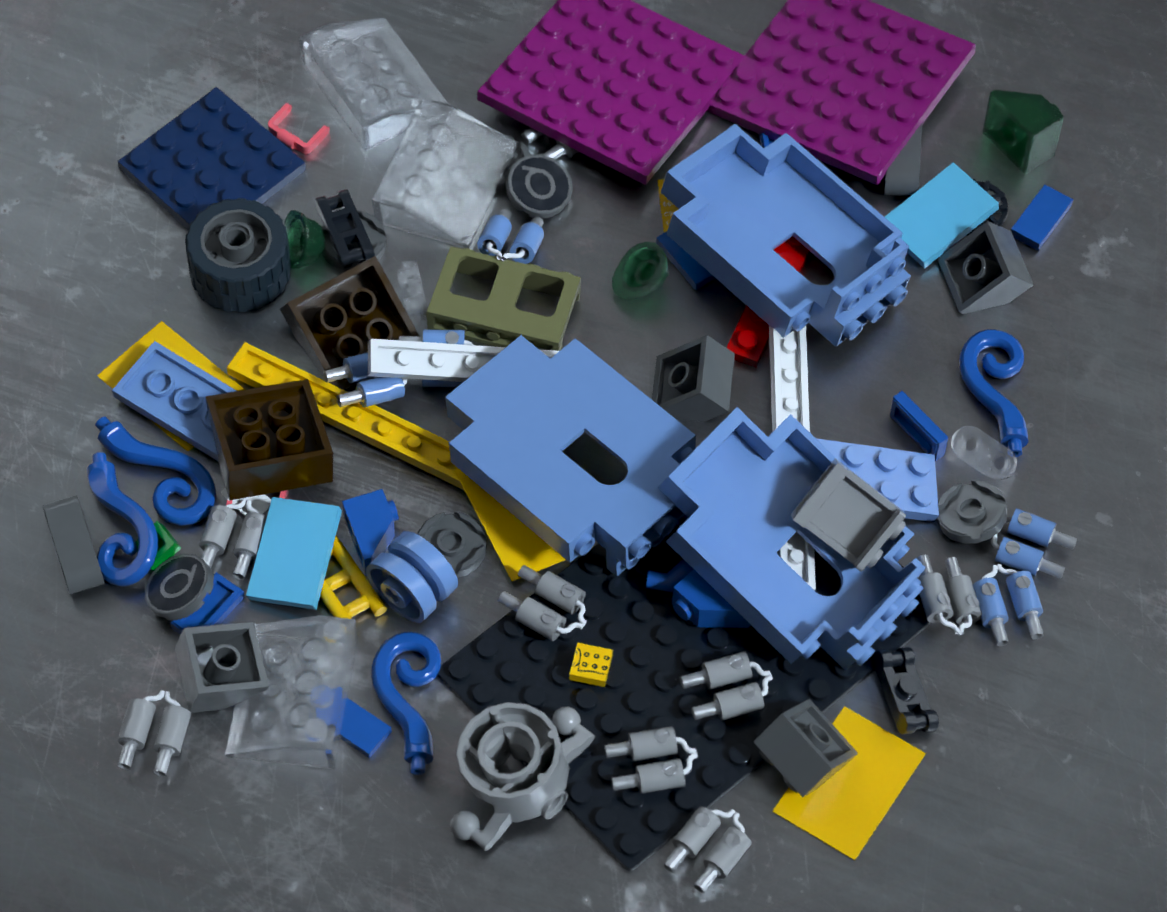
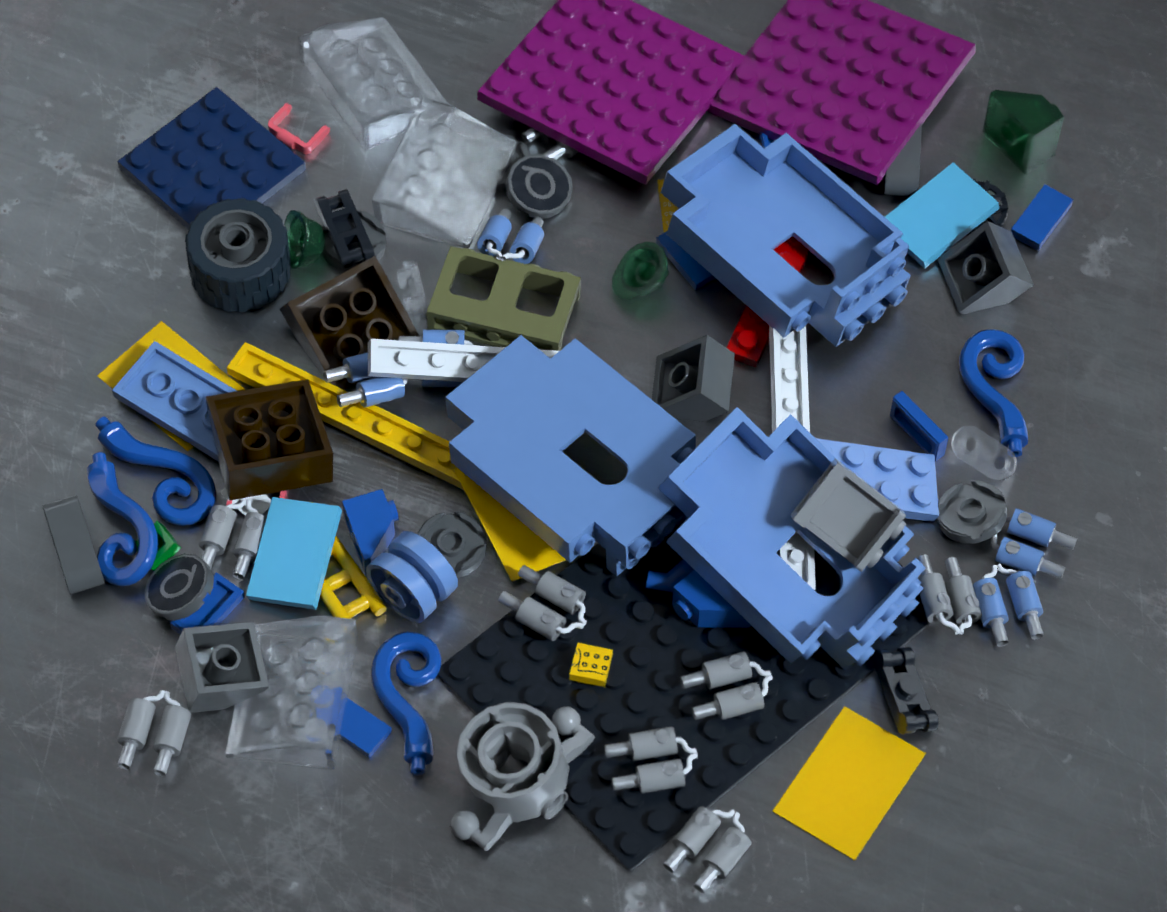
(804, 747): dark grey slope -> none

